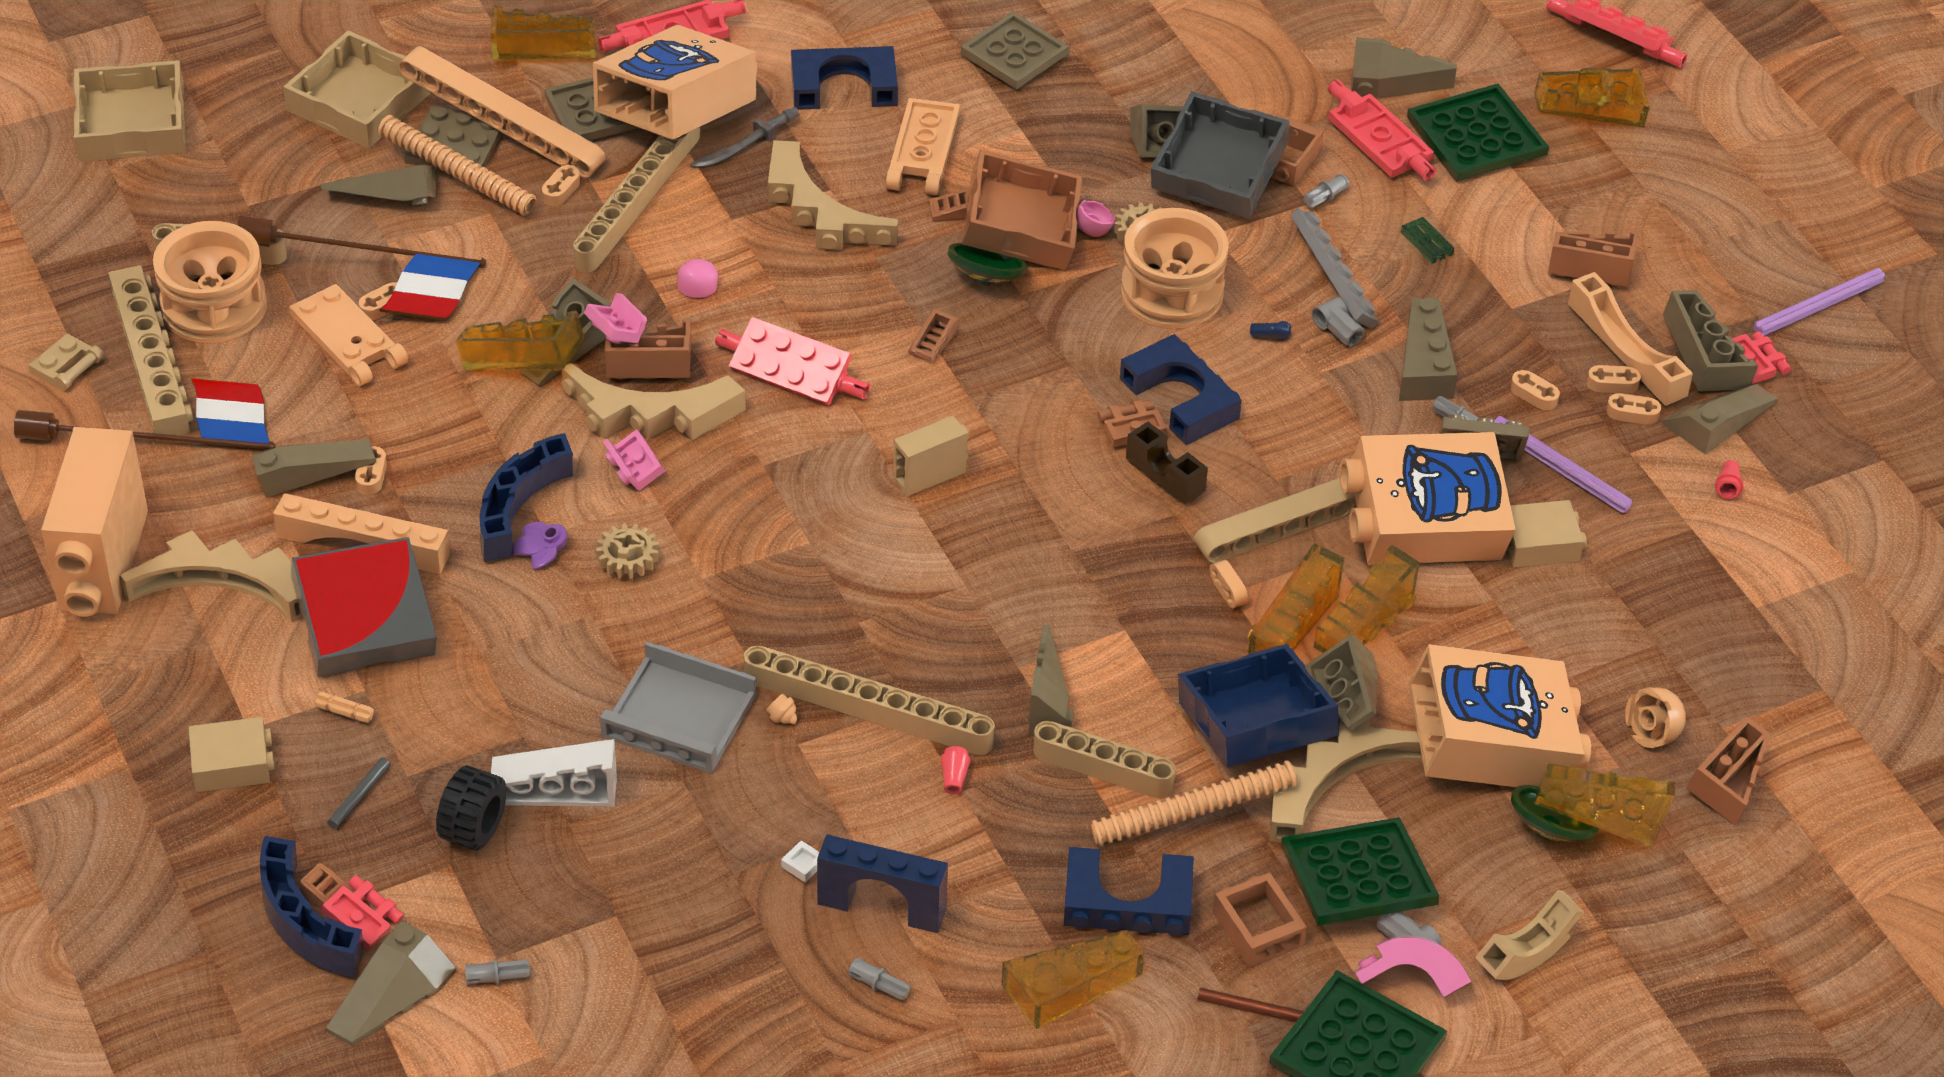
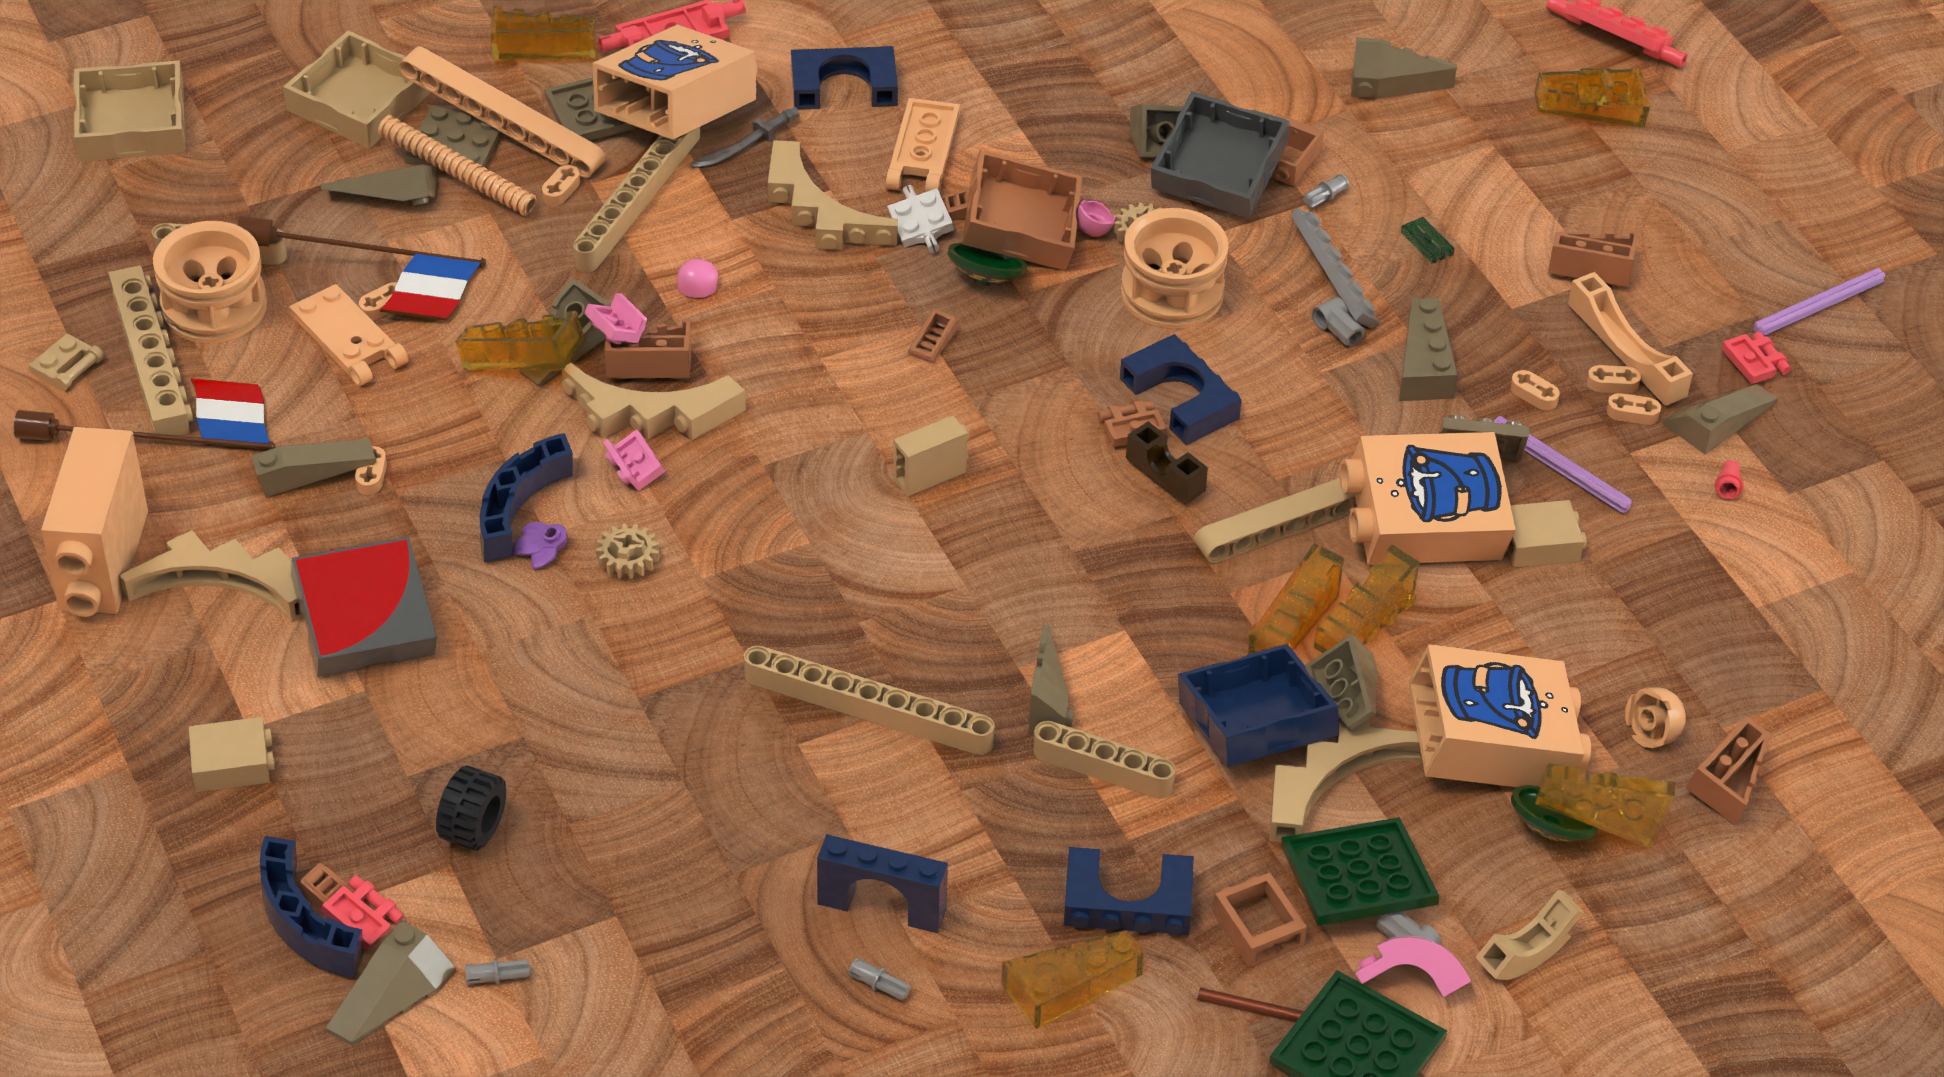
(309, 519): light nougat arch -> none
(344, 707): light nougat axle -> none
(358, 793): dark grey bar -> none
(560, 775): white wedge -> none
(680, 708): light grey panel -> none
(783, 710): light nougat plate -> none
(791, 362): plate -> none
(801, 861): white plate -> none
(921, 218): none -> white plate
(955, 767): coral cone -> none
(1014, 50): dark tan plate -> none
(1196, 802): light nougat piece -> none
(1228, 584): light nougat beam -> none
(1272, 330): dark blue arm -> none
(1379, 133): coral plate -> none
(1446, 408): light grey axle -> none
(1477, 132): dark green plate -> none
(1706, 344): dark tan wedge -> none

